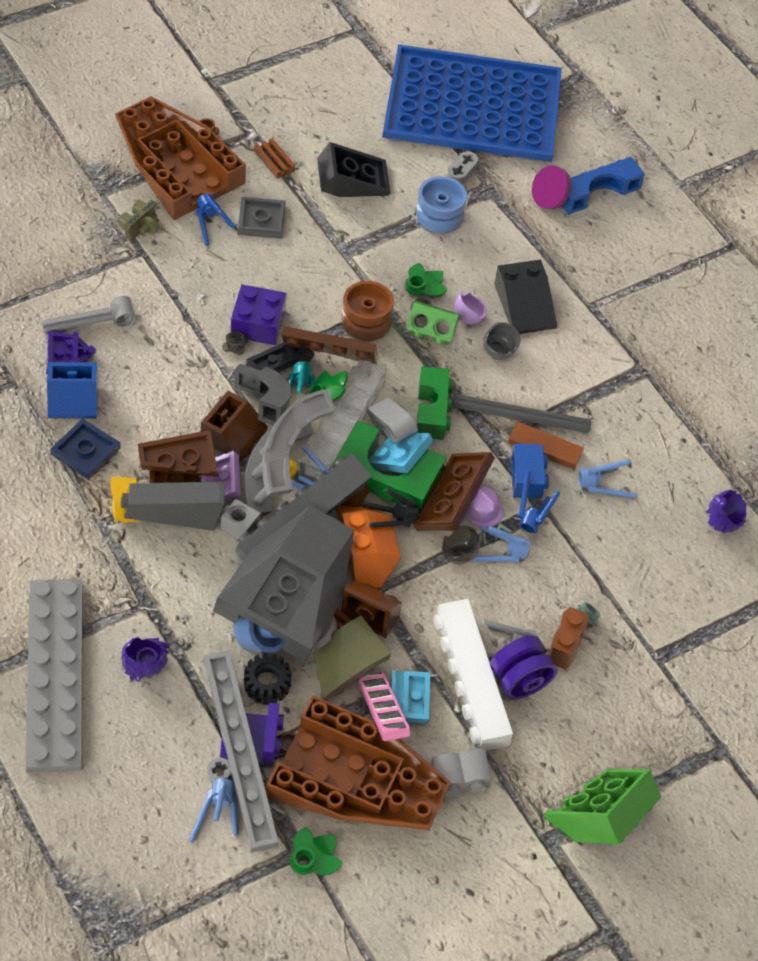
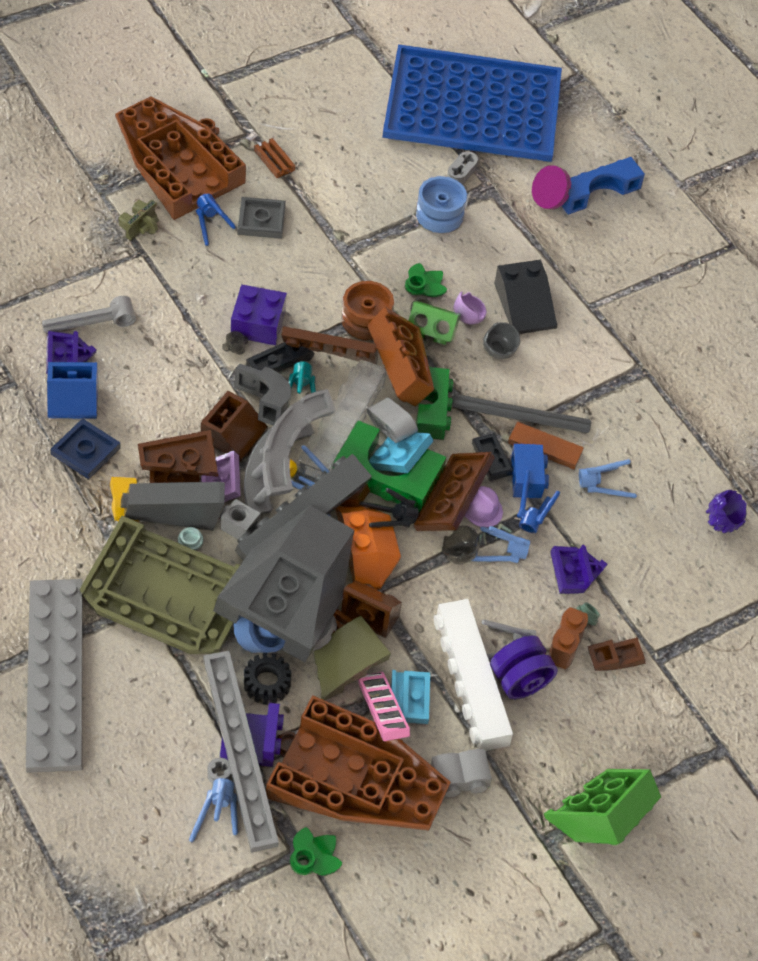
(144, 657): dark purple hair -> none
(160, 589): none -> olive slope
(191, 538): none -> light aqua plate
(334, 384): green plate -> none
(352, 172): black slope -> none
(402, 355): none -> dark orange wedge
(500, 466): none -> black plate
(575, 568): none -> dark purple slope
(616, 656): none -> reddish brown slope

